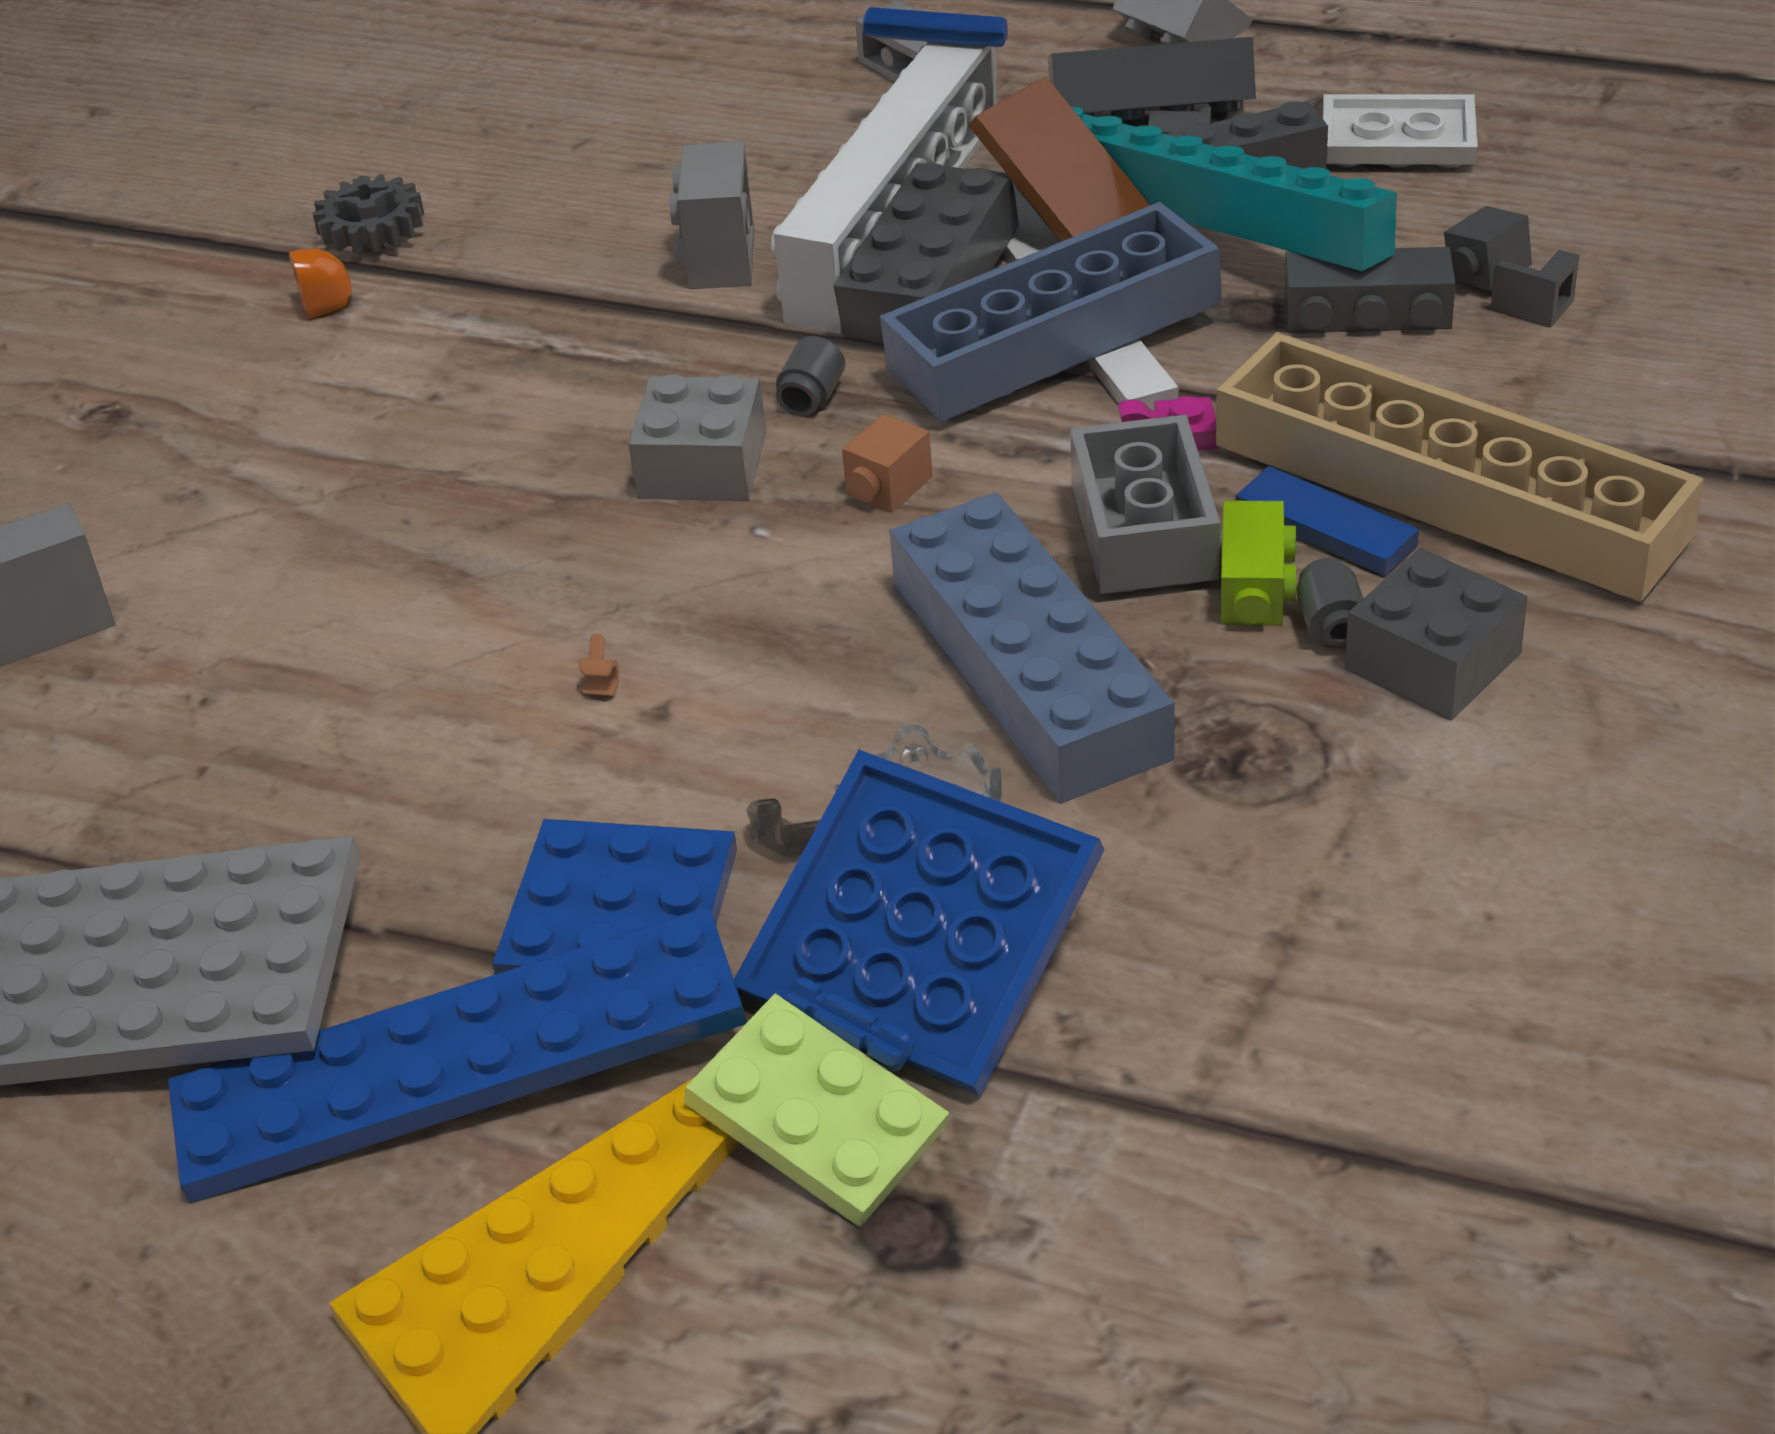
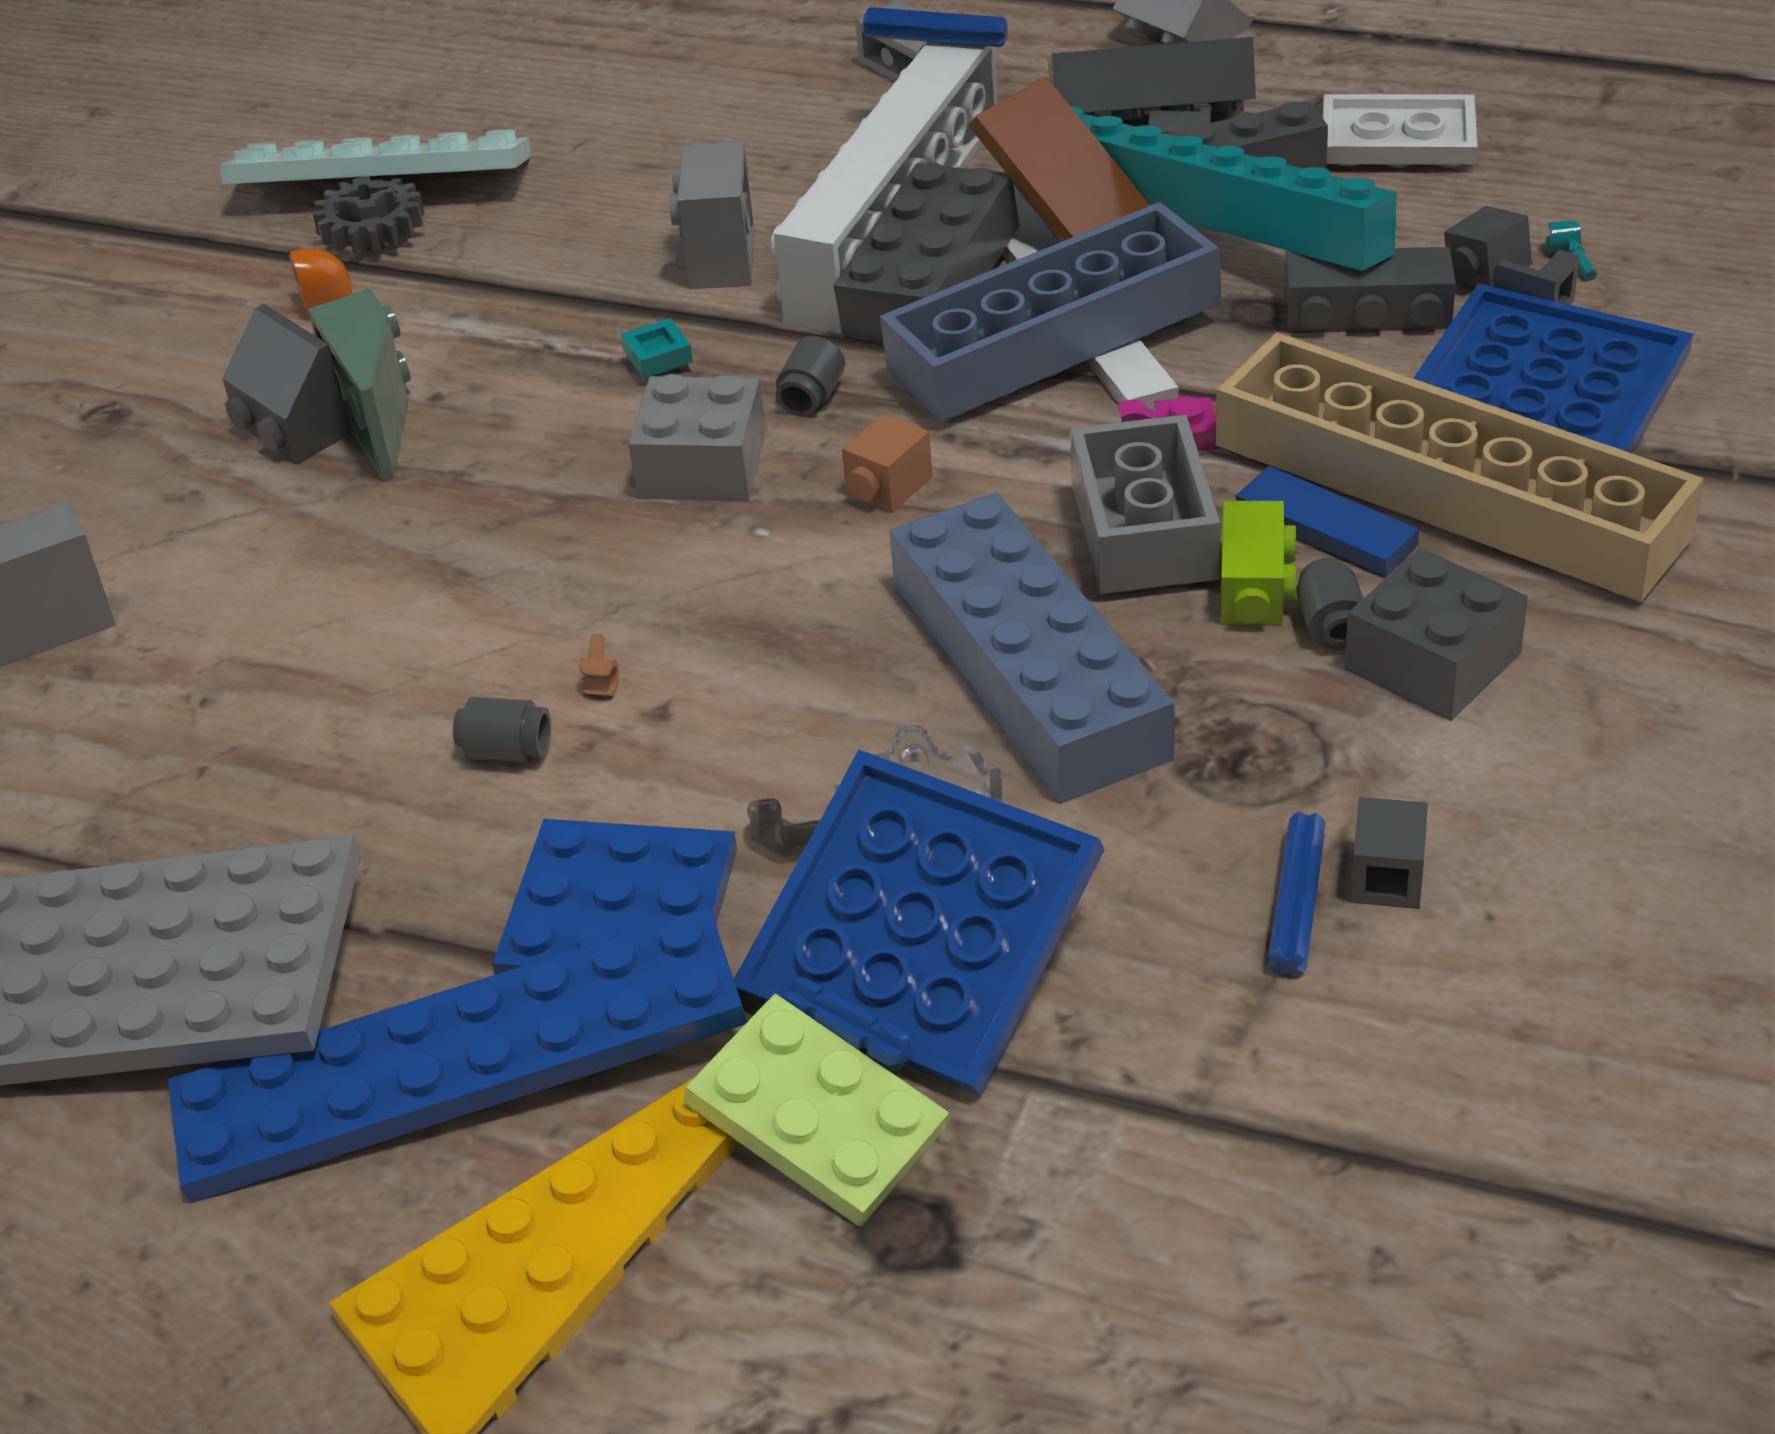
(284, 387): none -> dark grey slope
(359, 158): none -> light aqua plate
(367, 372): none -> sand green slope
(502, 729): none -> dark grey brick
(657, 348): none -> teal plate
(1297, 894): none -> blue axle
(1389, 852): none -> dark grey brick
(1558, 364): none -> blue plate
(1567, 237): none -> teal hand

